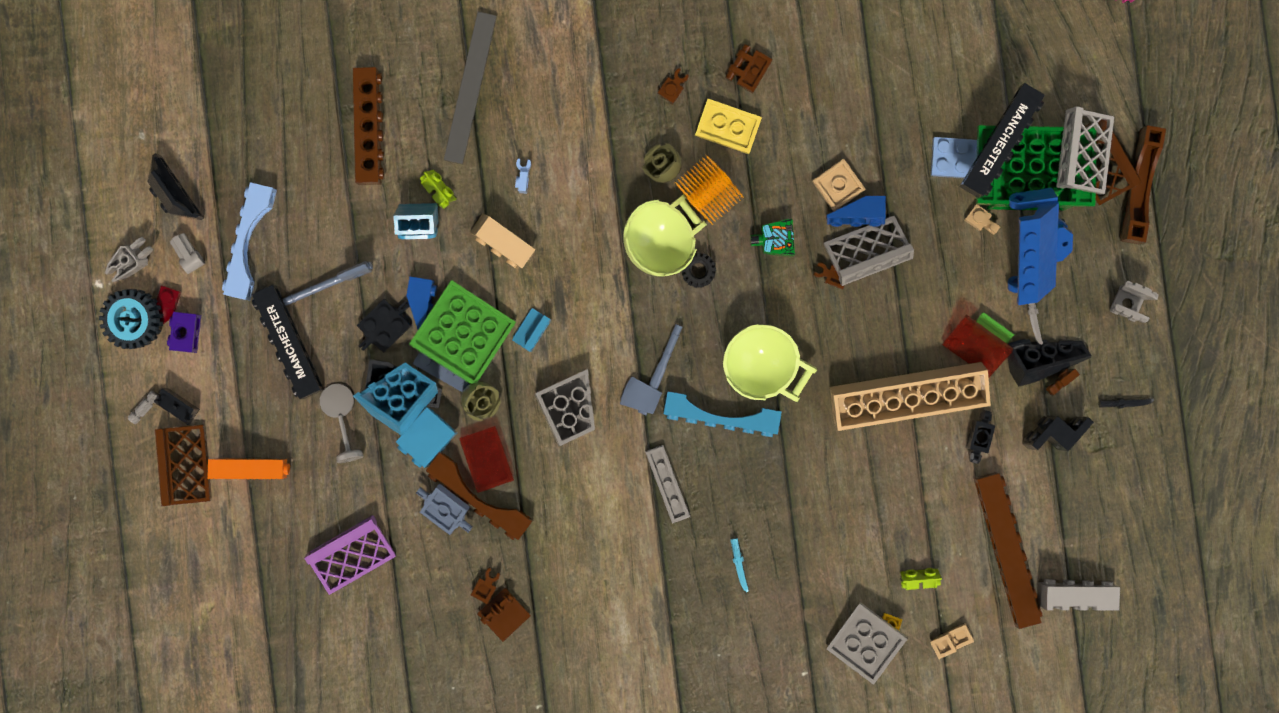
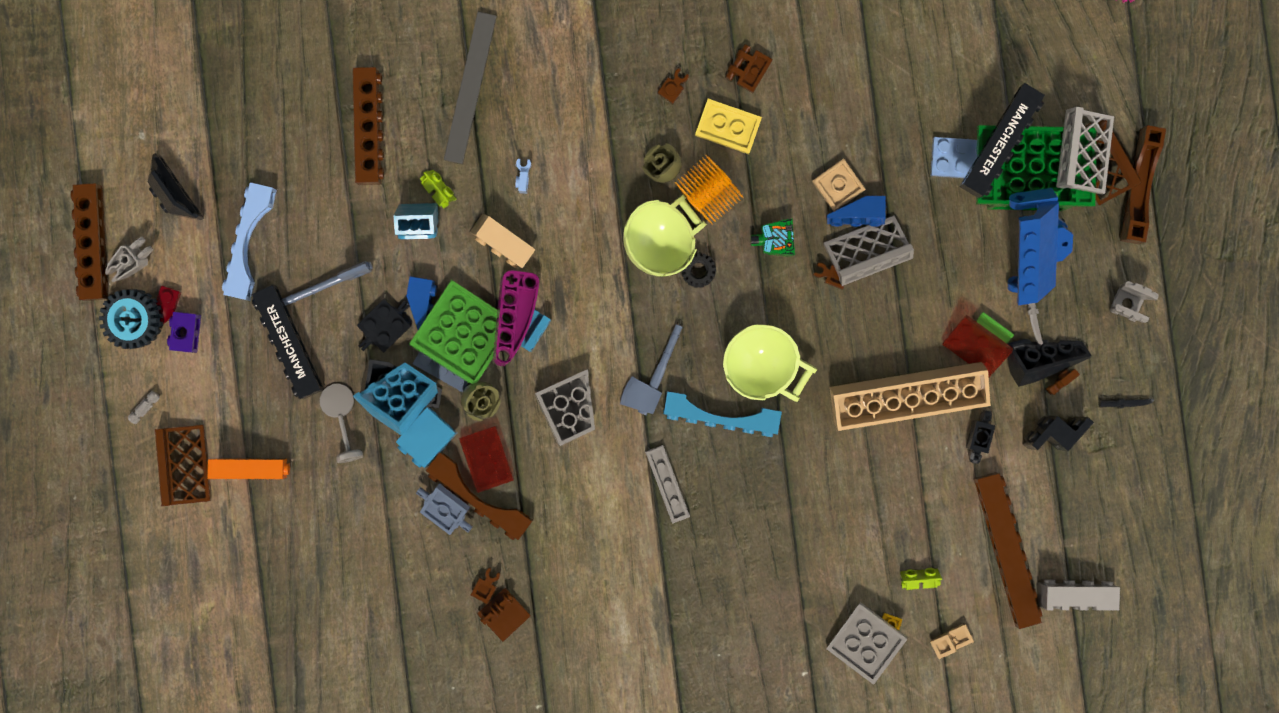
(97, 249): none -> reddish brown brick
(176, 405): black hinge -> none
(189, 257): light grey piece -> none
(342, 540): medium lavender fence -> none
(520, 311): none -> magenta beam
(738, 559): medium azure piece -> none
(980, 218): tan plate -> none

